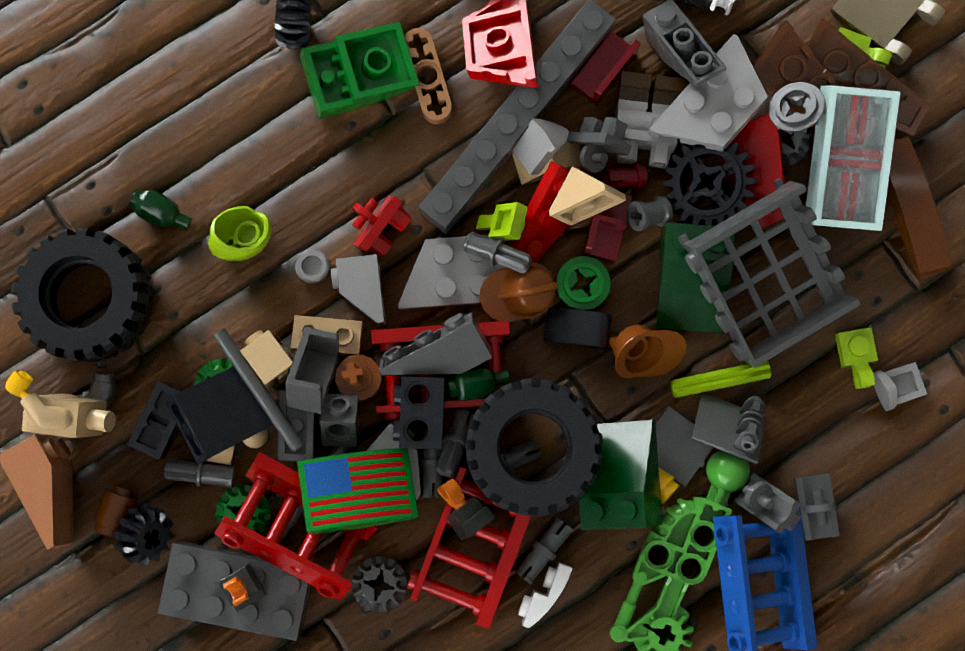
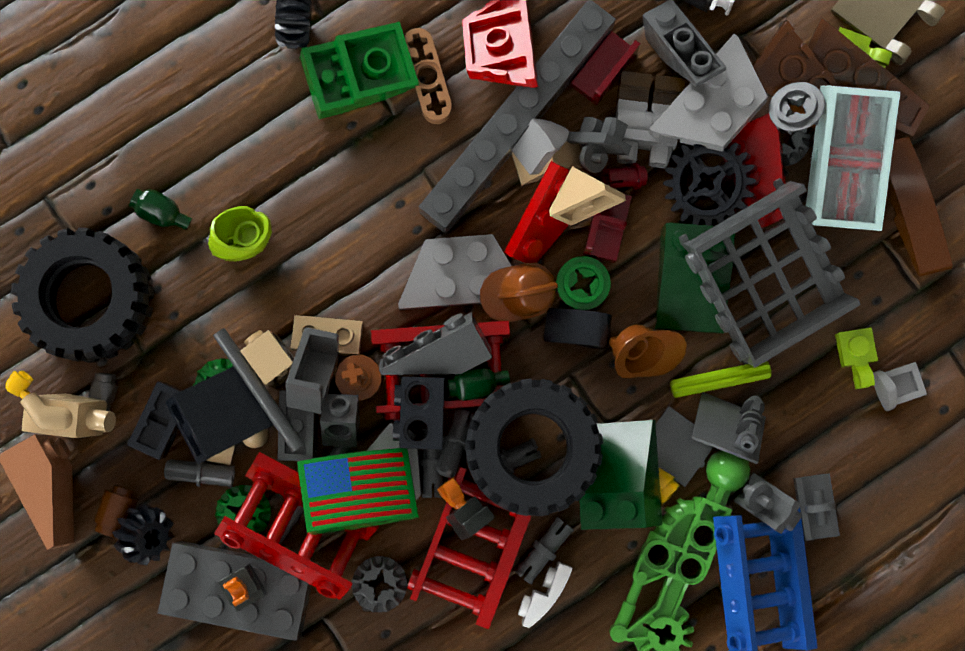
(312, 266): light grey tile -> none
(361, 285): light grey slope -> none
(389, 213): red hips -> none
(497, 252): dark grey axle -> none
(505, 223): lime plate -> none
(642, 215): dark grey bush -> none

